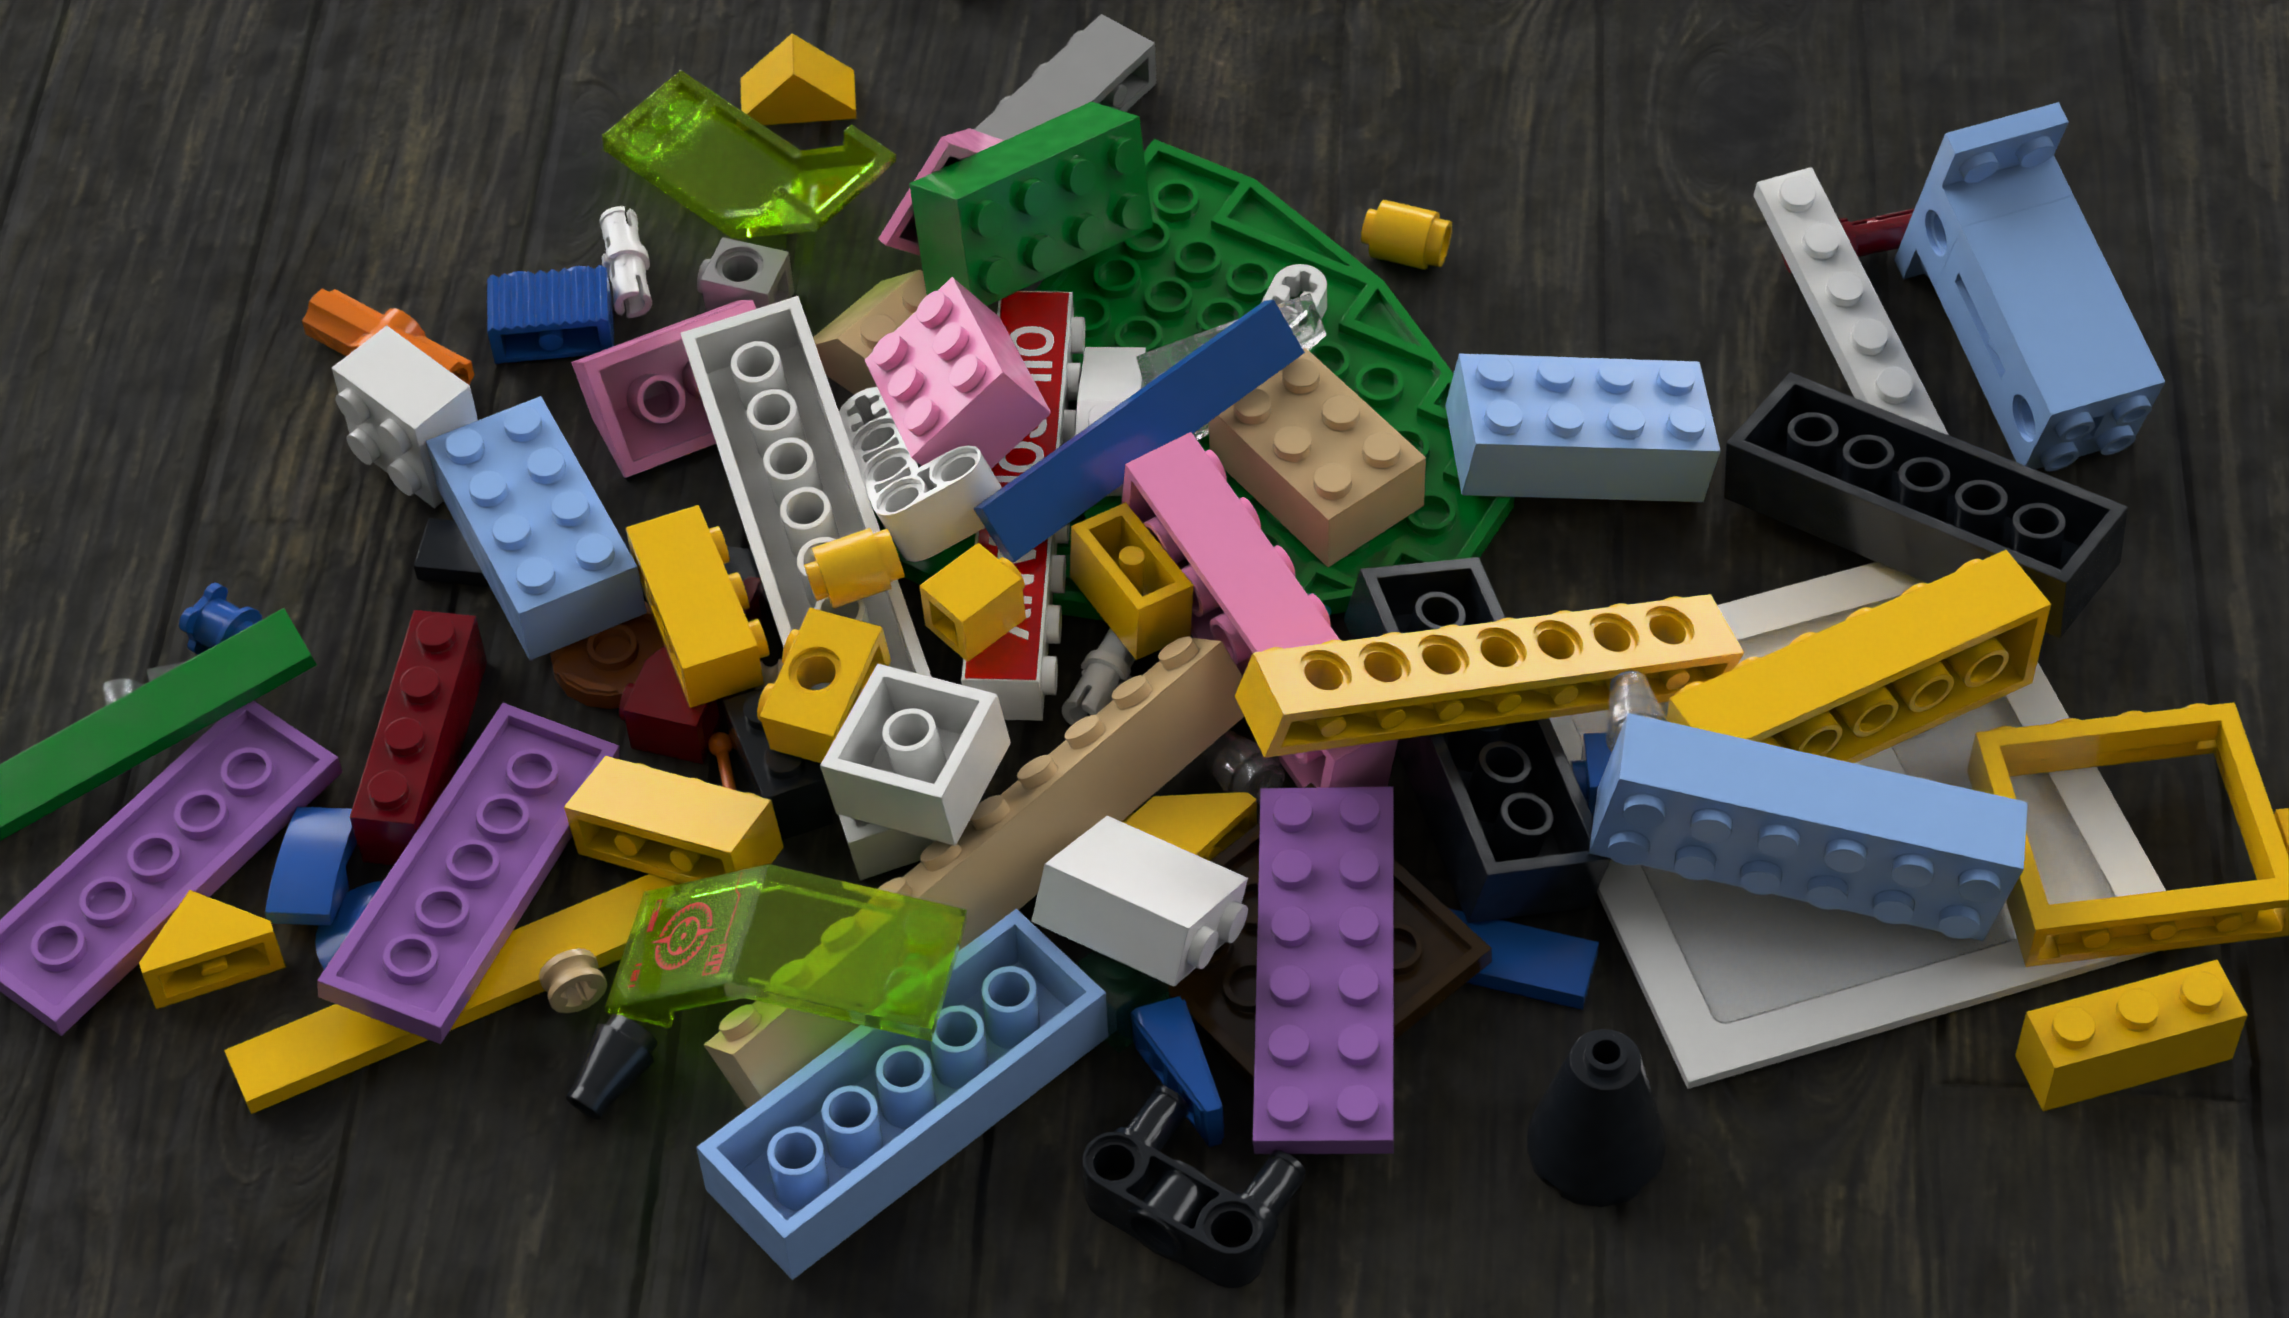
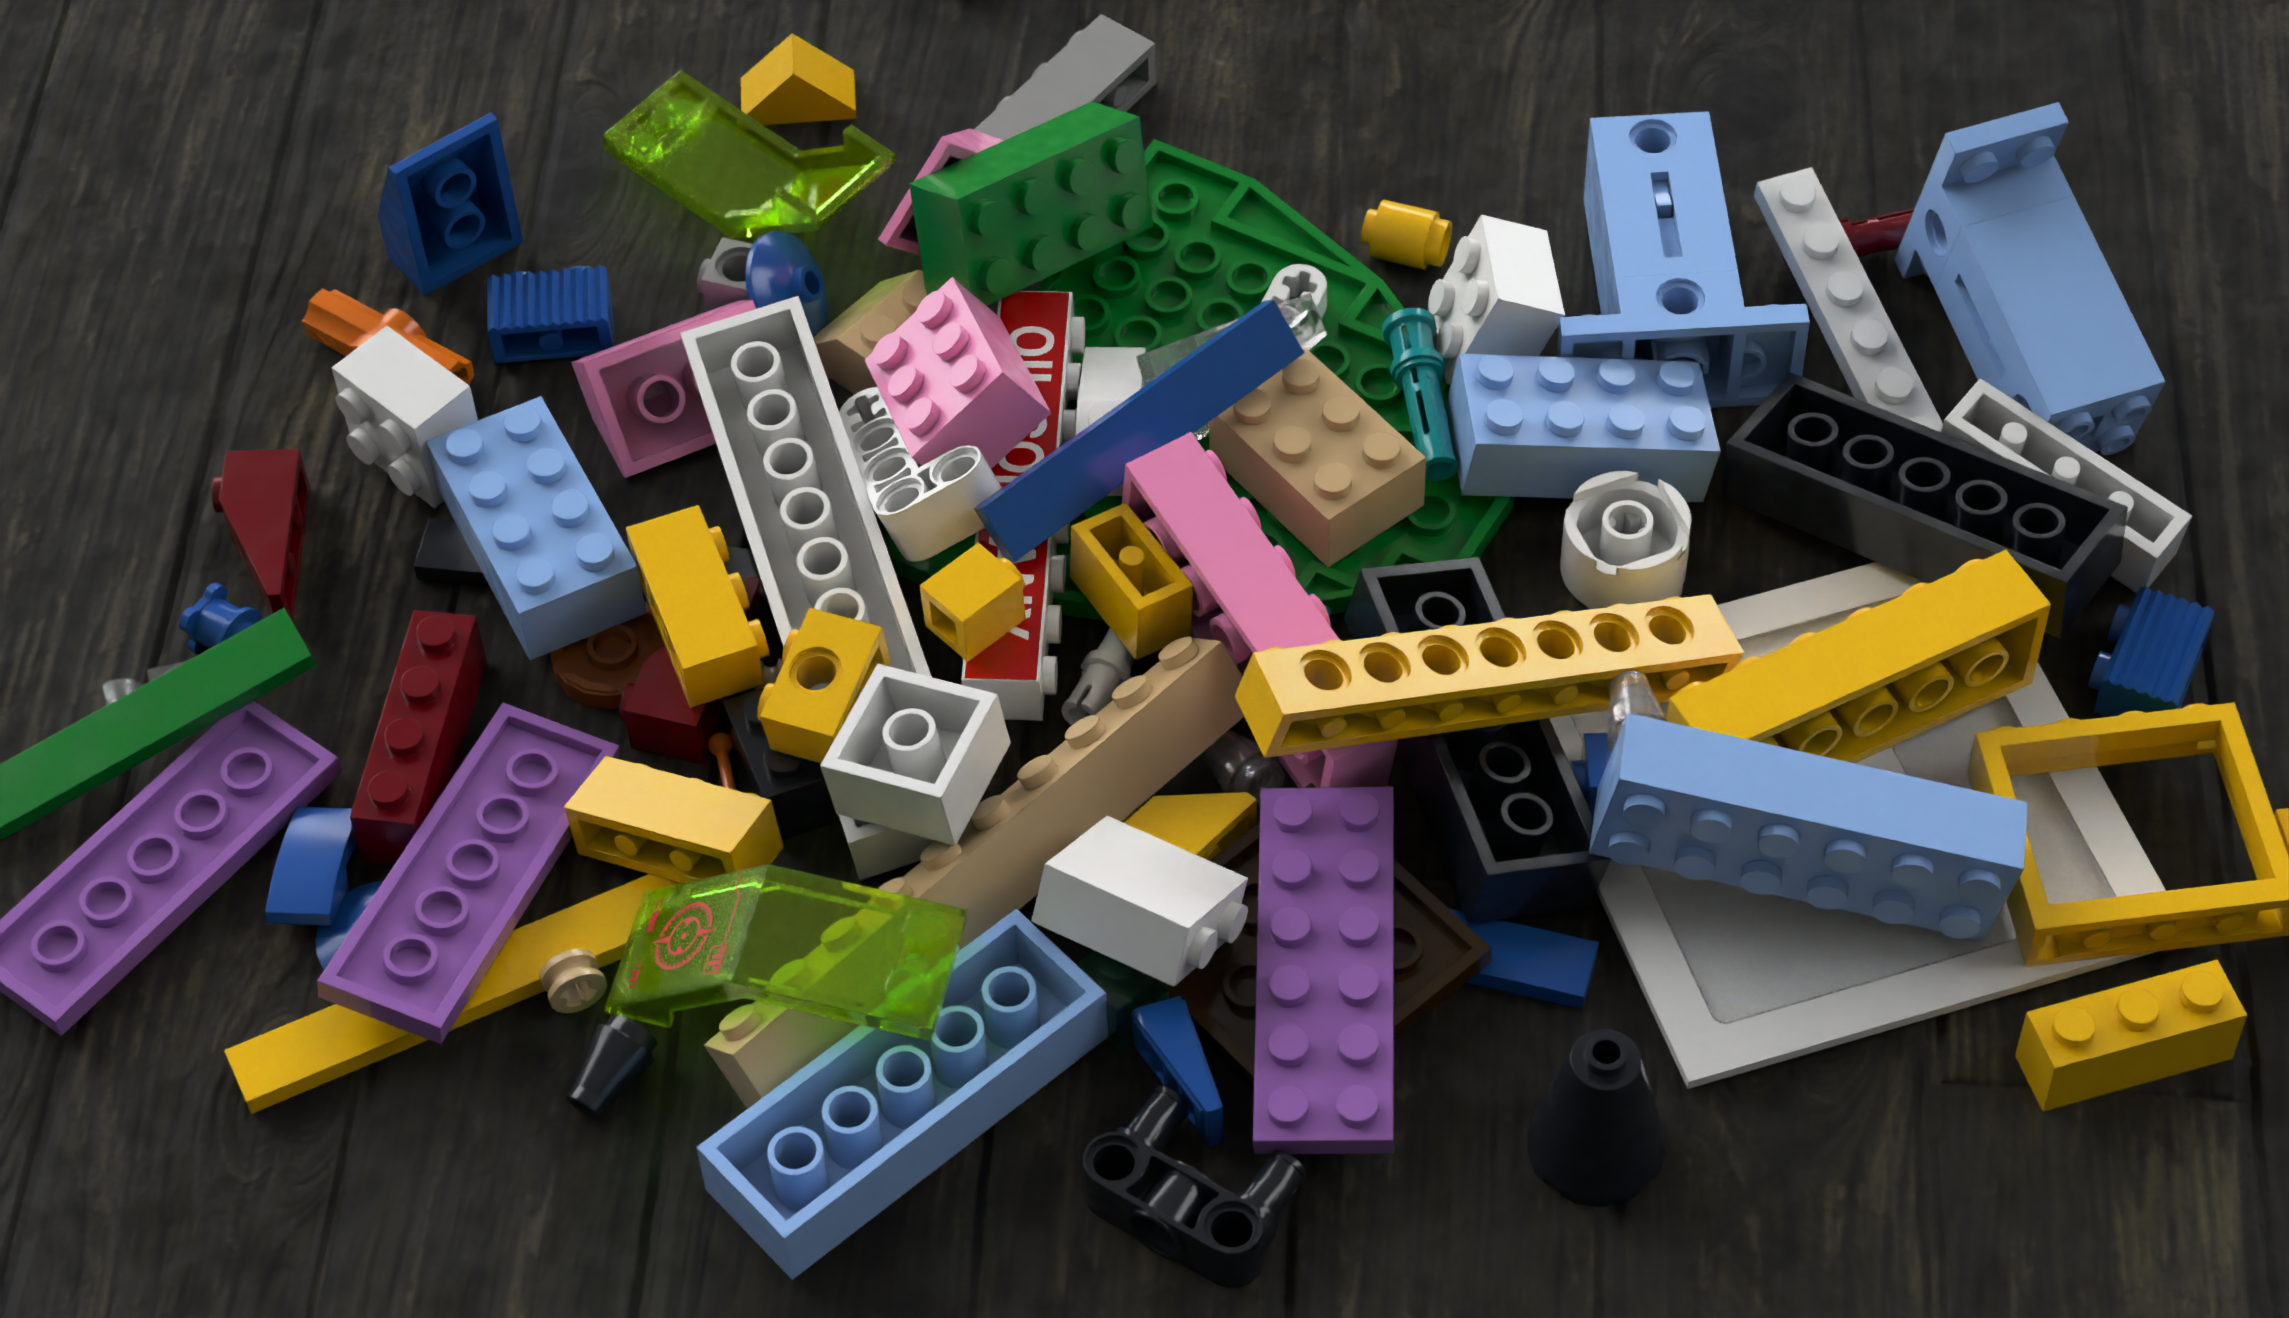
(208, 949): yellow slope -> none
(266, 515): none -> dark red slope
(450, 207): none -> blue slope
(625, 262): white pin -> none
(784, 268): none -> blue dish
(854, 567): yellow brick -> none
(1418, 371): none -> teal pin
(1497, 294): none -> white brick
(1625, 541): none -> white brick
(1671, 263): none -> light blue brick
(2014, 432): none -> white brick
(2153, 655): none -> blue brick

